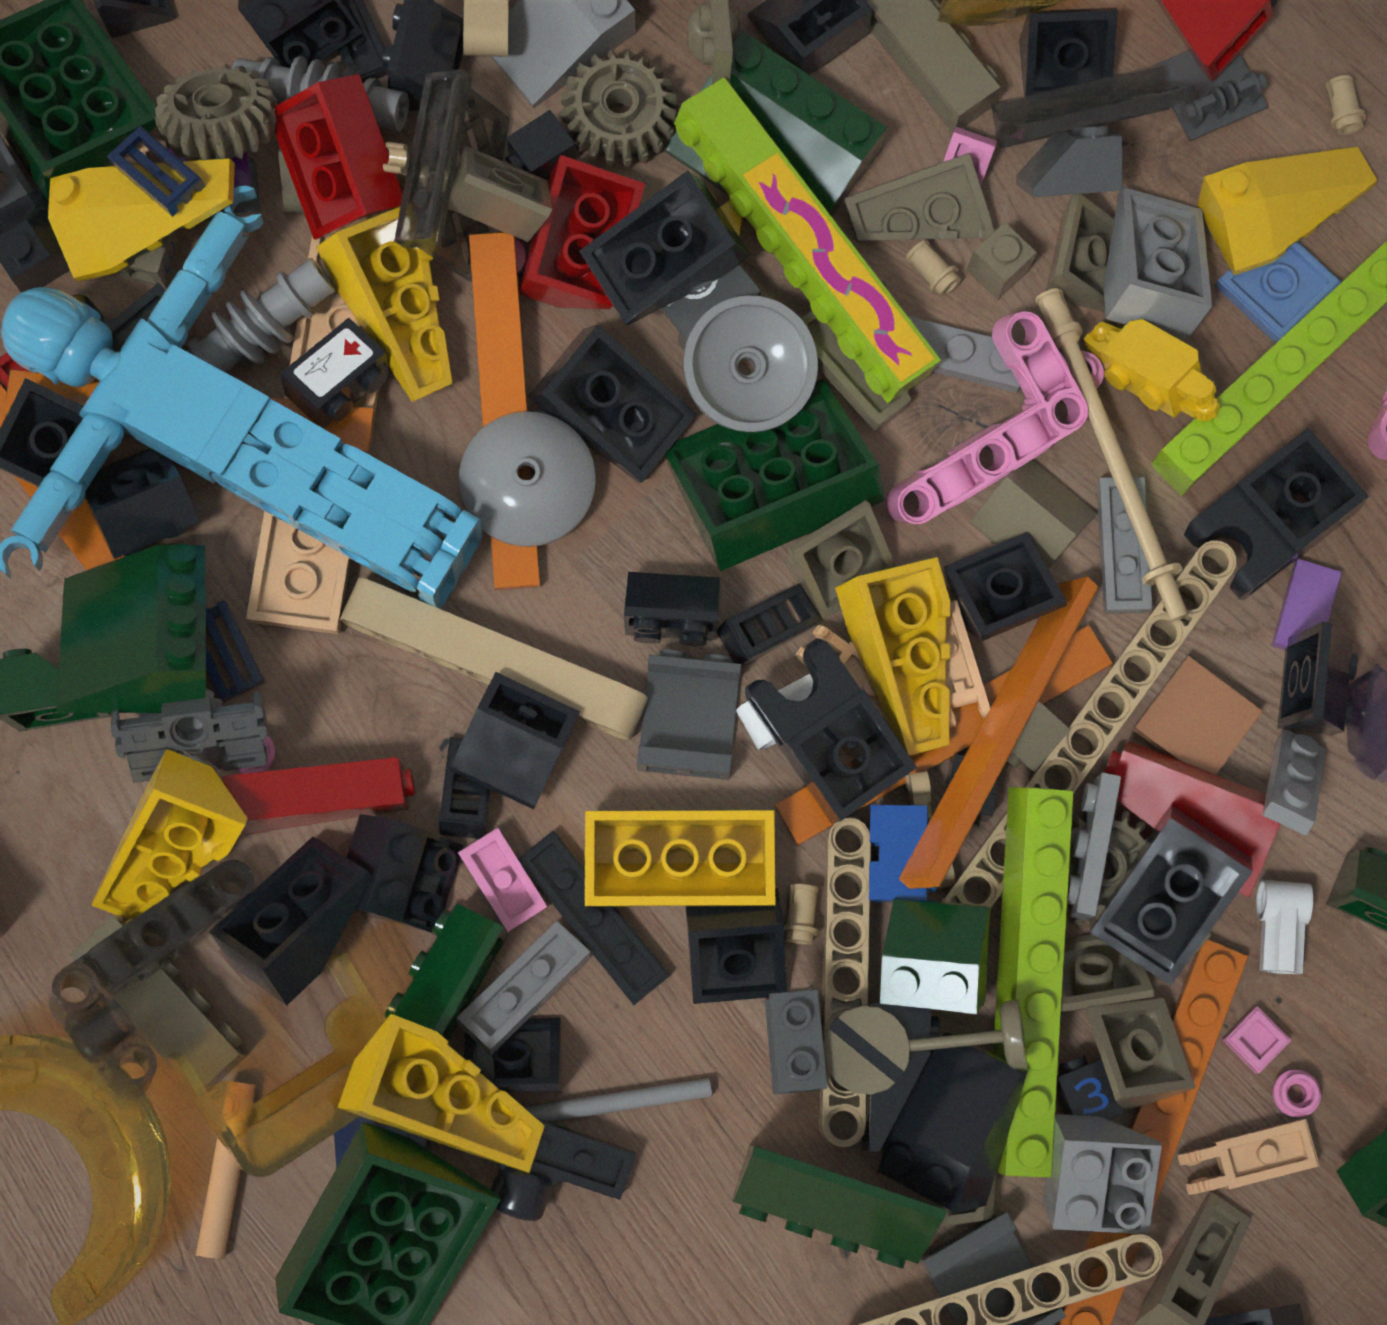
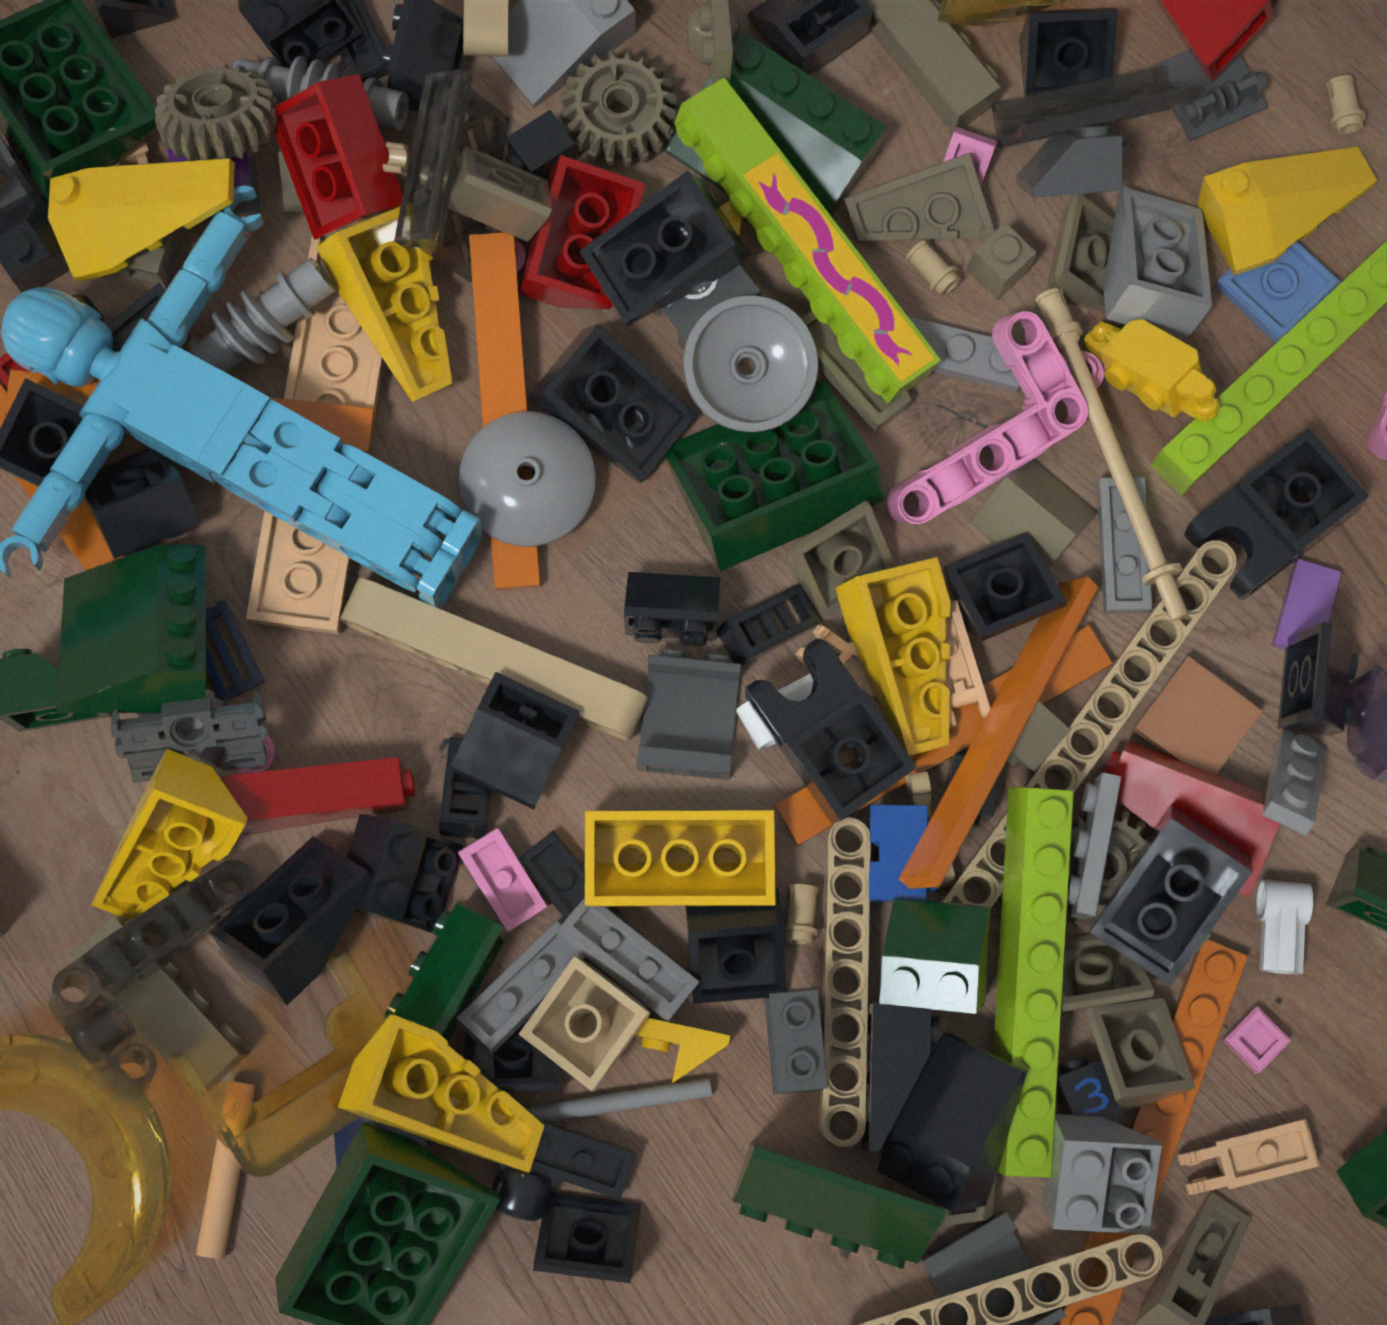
(179, 193): dark blue tile -> none
(335, 374): brick -> none
(585, 1022): none -> tan slope
(587, 1237): none -> black slope
(628, 958): none -> light grey plate
(694, 1043): none -> yellow slope
(871, 1050): dark tan piece -> none
(1310, 1093): bright pink plate -> none

